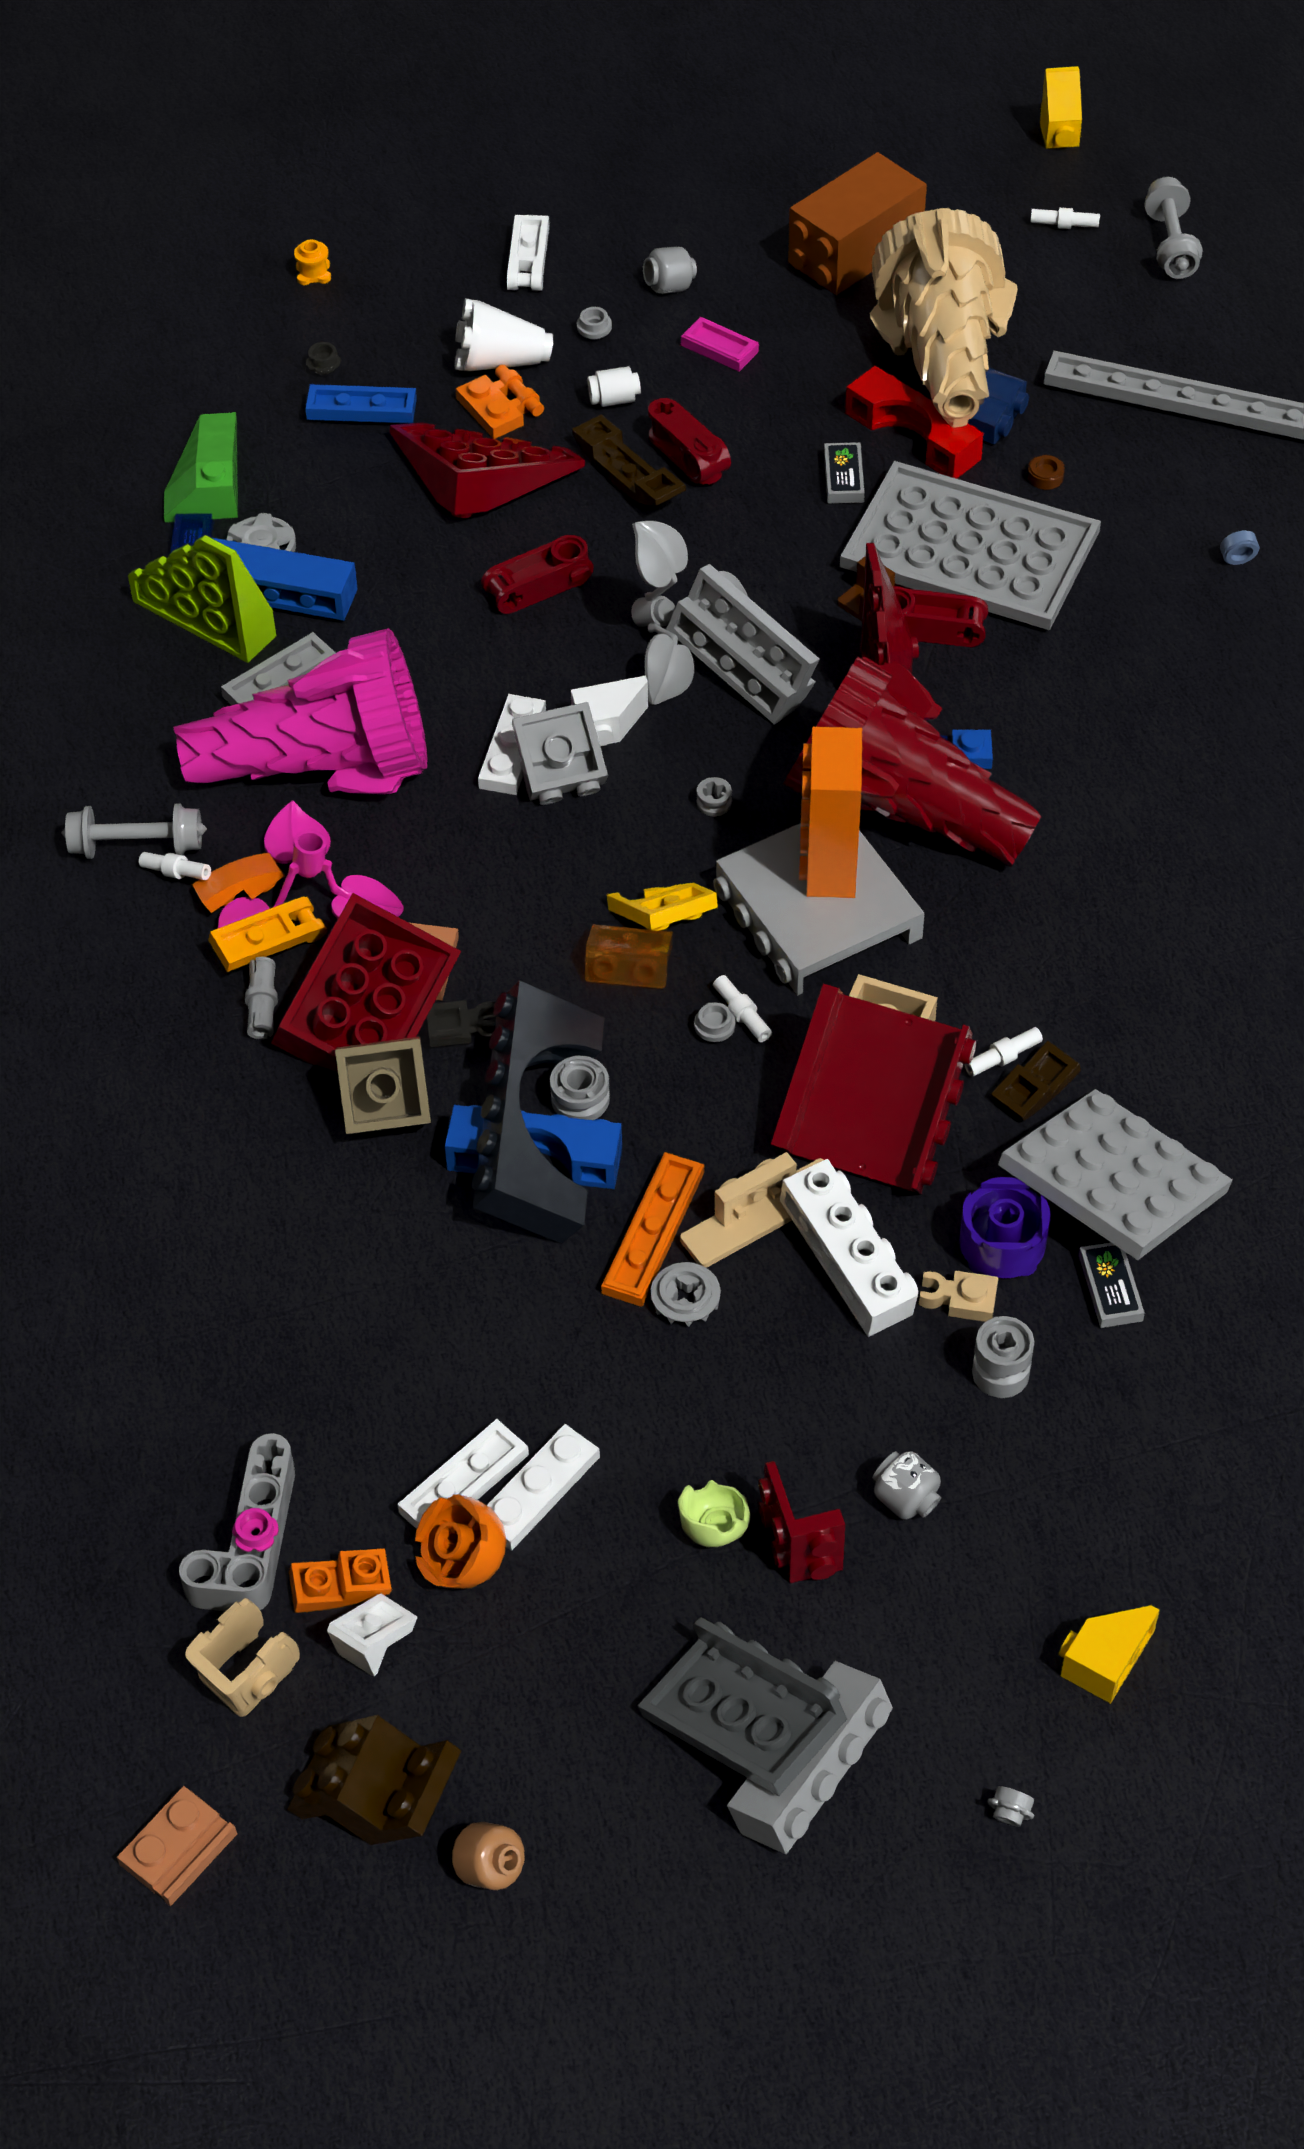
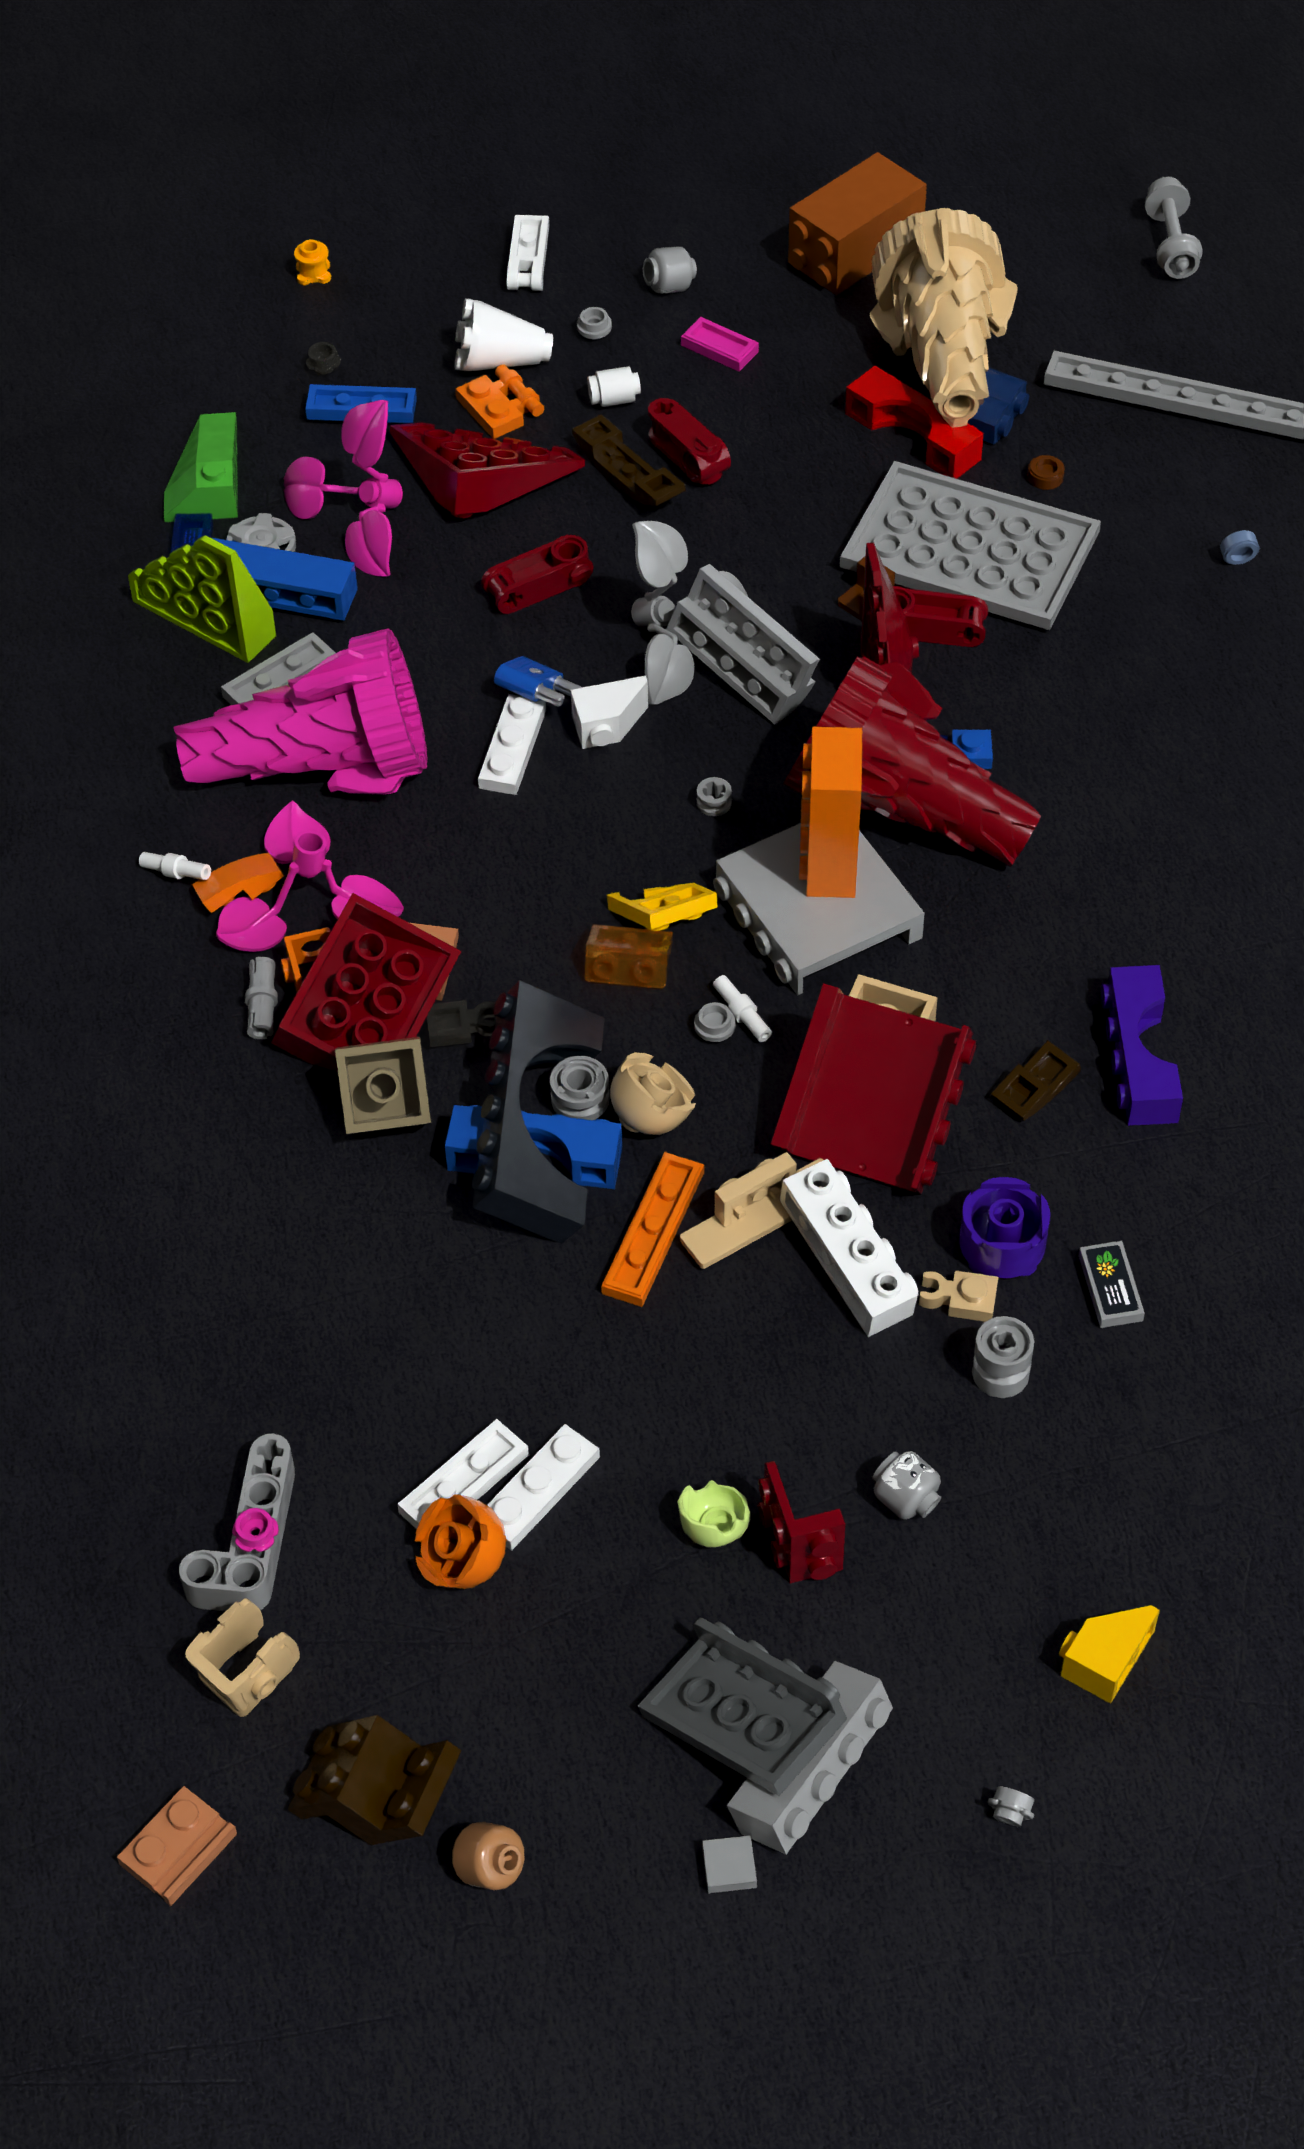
(83, 832): light grey piece -> none
(266, 933): light orange plate -> none
(297, 956): none -> orange bracket
(339, 1583): orange slope -> none
(368, 1631): white slope -> none
(370, 538): none -> dark pink plant
(533, 680): none -> blue piece
(560, 753): light grey plate -> none
(650, 1096): none -> tan cylinder
(688, 1278): light grey gear -> none
(729, 1864): none -> light grey tile
(844, 472): tile -> none
(1004, 1051): white bar -> none
(1061, 107): yellow slope -> none
(1065, 218): white bar -> none
(1115, 1173): light grey plate -> none
(1148, 1085): none -> dark purple arch

